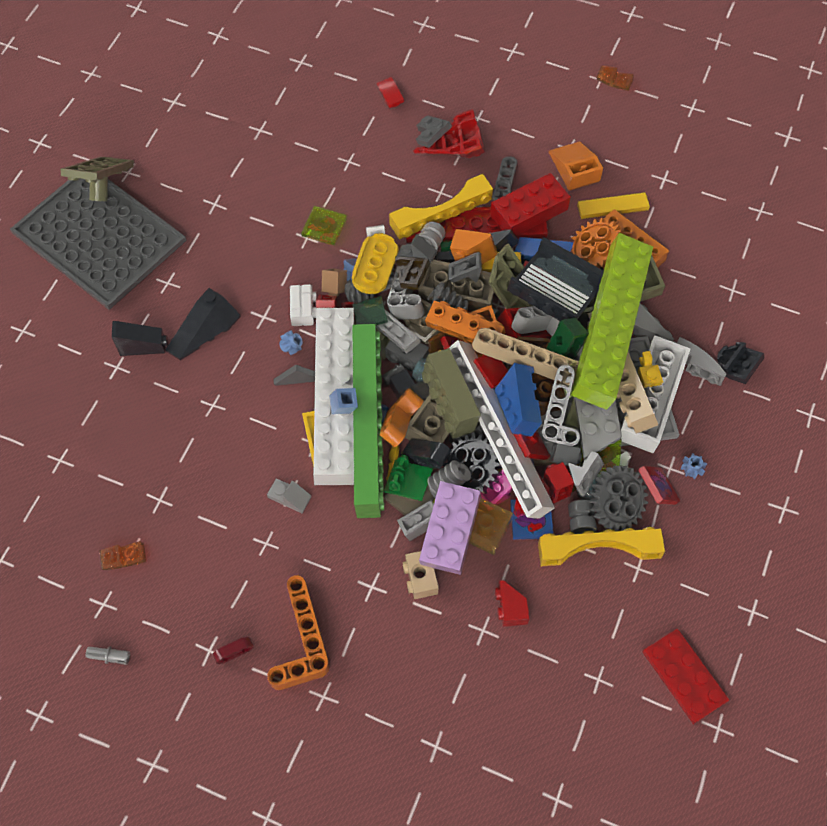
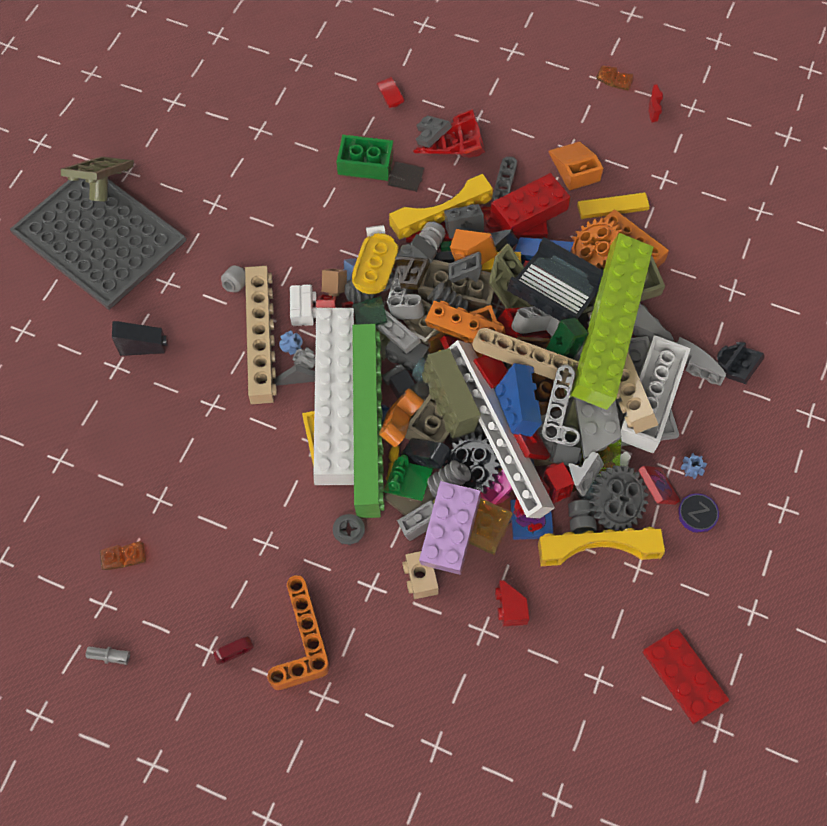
(205, 321): black wedge -> none
(233, 279): none -> light grey head
(258, 392): none -> tan brick
(289, 495): light grey slope -> none
(304, 358): none -> light grey gear
(324, 225): clear neon green tile -> none
(341, 524): none -> dark grey gear
(343, 401): medium blue brick -> none
(365, 157): none -> green brick
(406, 176): none -> clear smoke piece
(464, 218): none -> dark grey brick
(649, 373): yellow plate -> none
(654, 104): none -> red slope
(698, 513): none -> black tile

